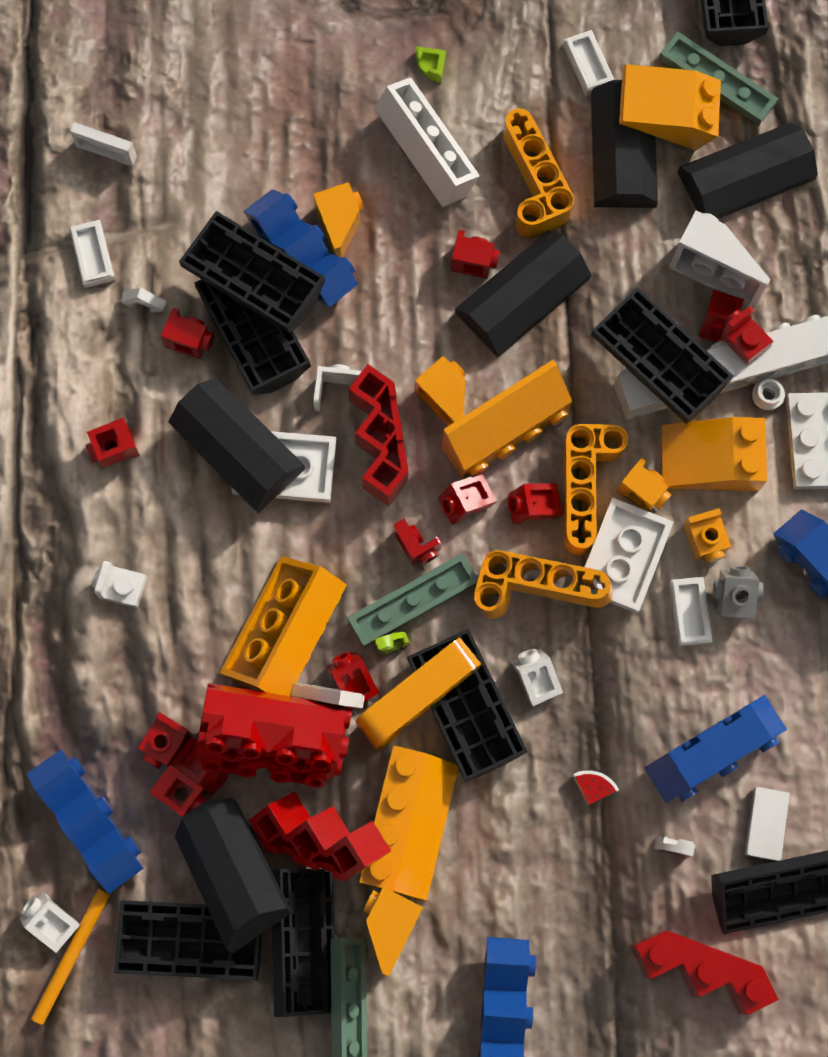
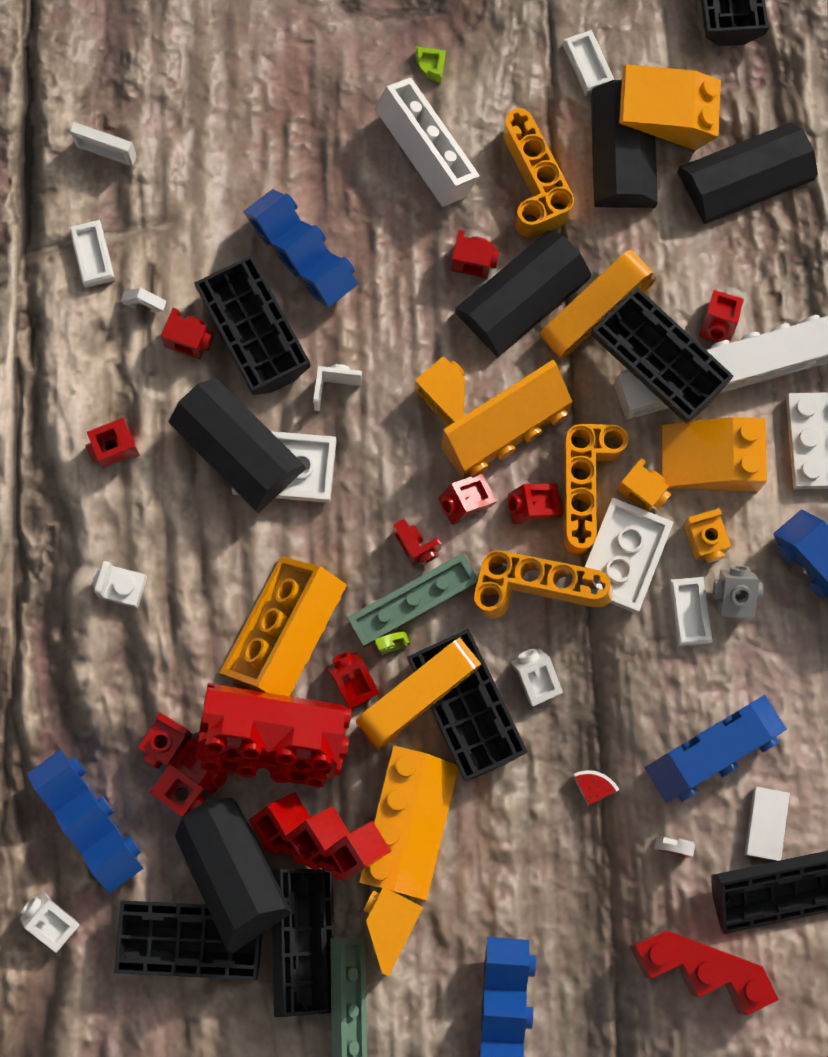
(70, 957): light orange bar -> none
(253, 272): black piece -> none
(328, 695): tile -> none
(339, 215): light orange slope -> none
(380, 434): red brick -> none
(596, 303): none -> light orange beam
(718, 260): white slope -> none
(736, 89): sand green plate -> none
(745, 335): red bracket -> none
(774, 388): white plate -> none

